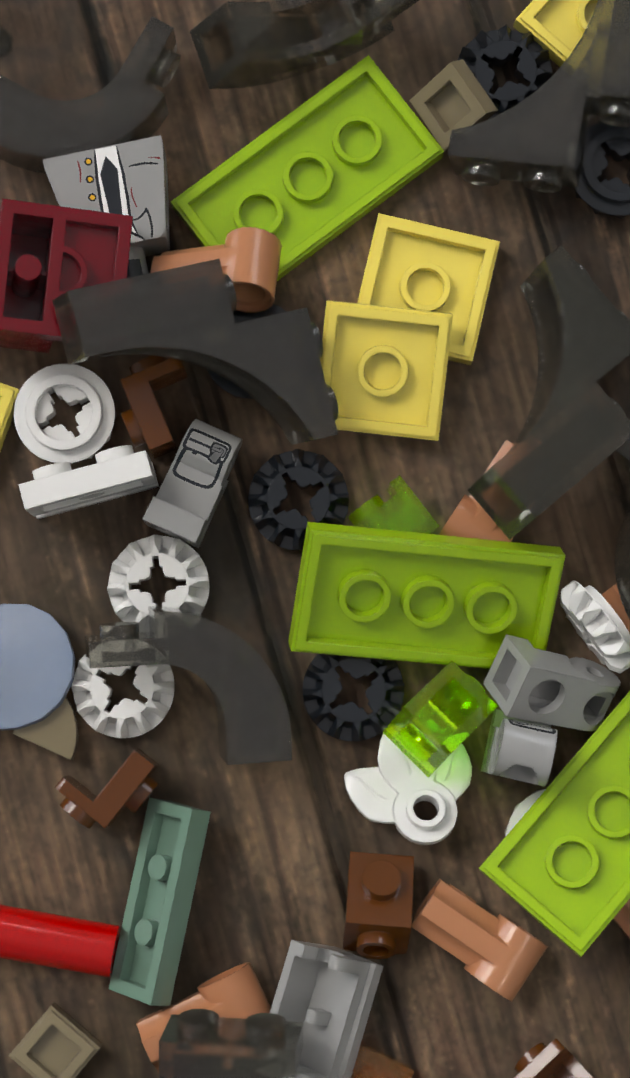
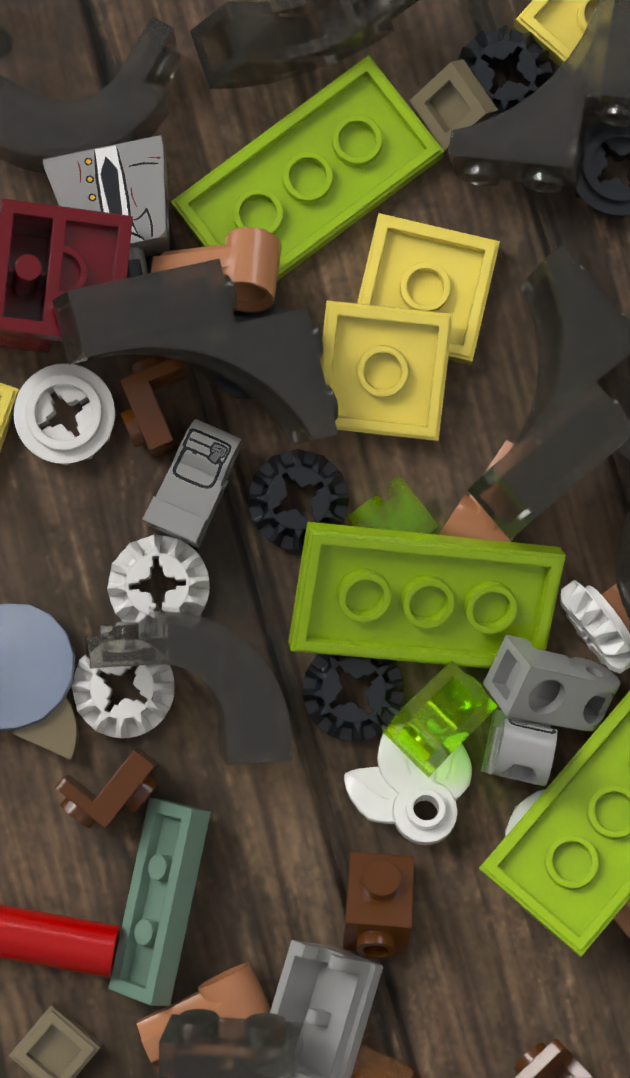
(61, 489): white plate -> none
(490, 946): nougat piece -> none

